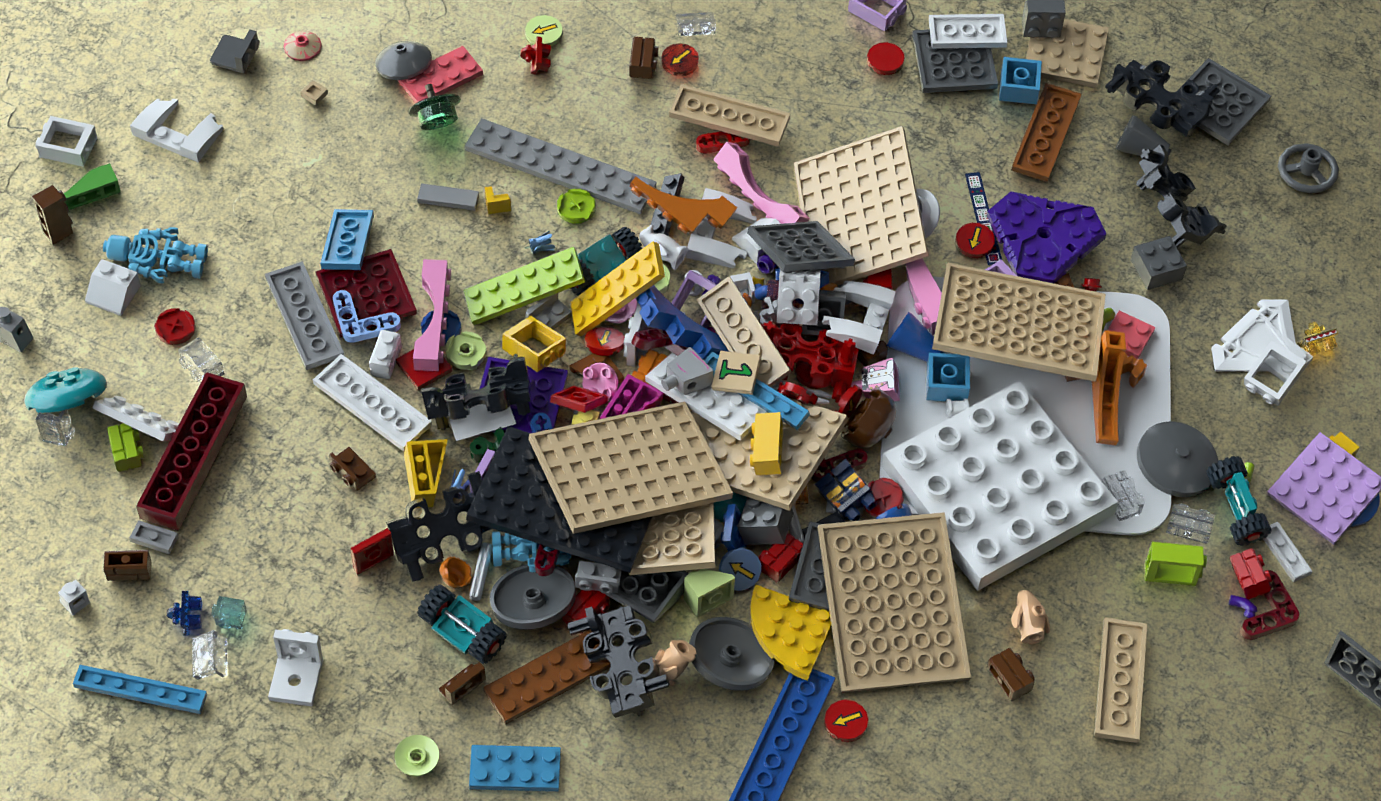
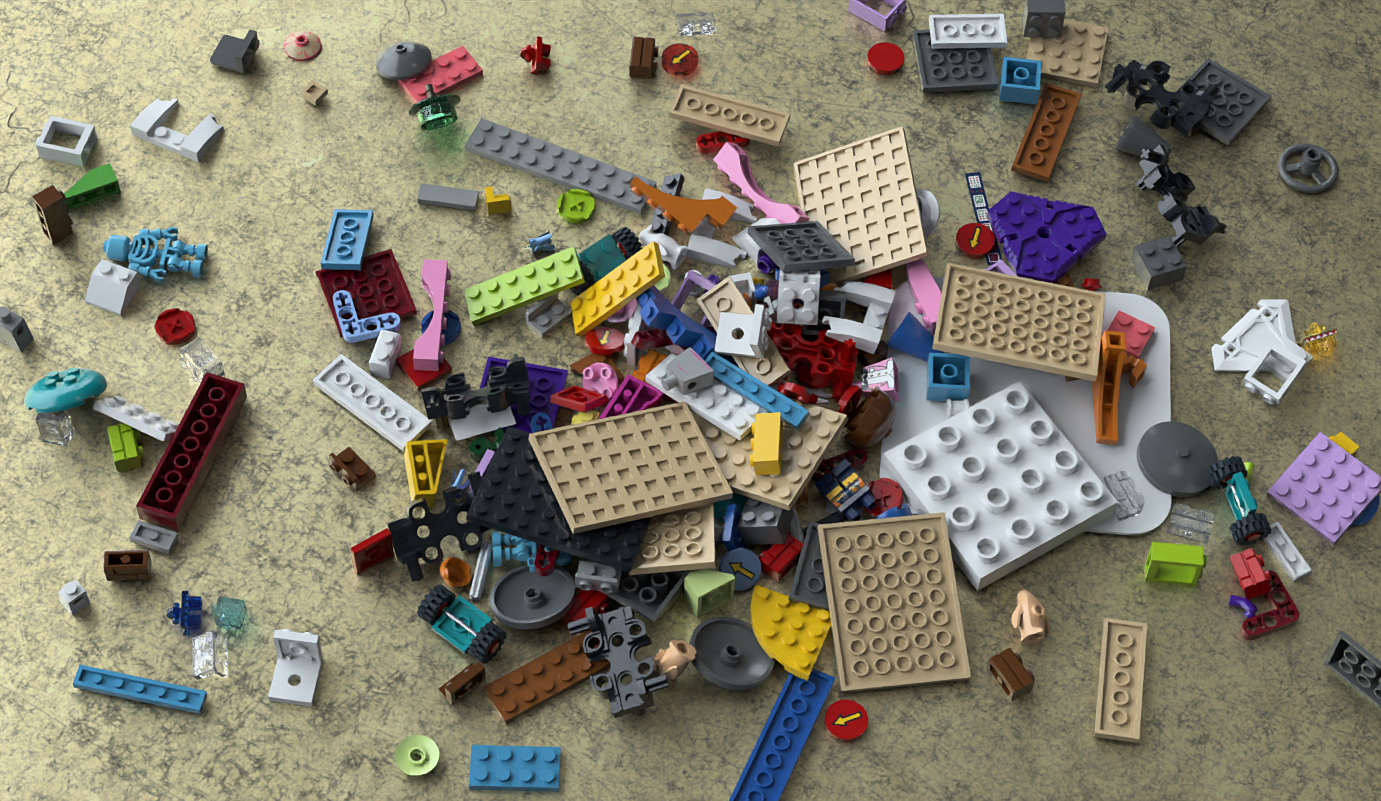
(304, 315): light grey plate -> none
(462, 360): yellowish green plate -> none
(529, 328): yellow window -> none
(545, 27): yellowish green tile -> none
(736, 372): tan tile -> none
(755, 333): none -> white bracket
(1109, 314): lime arm -> none

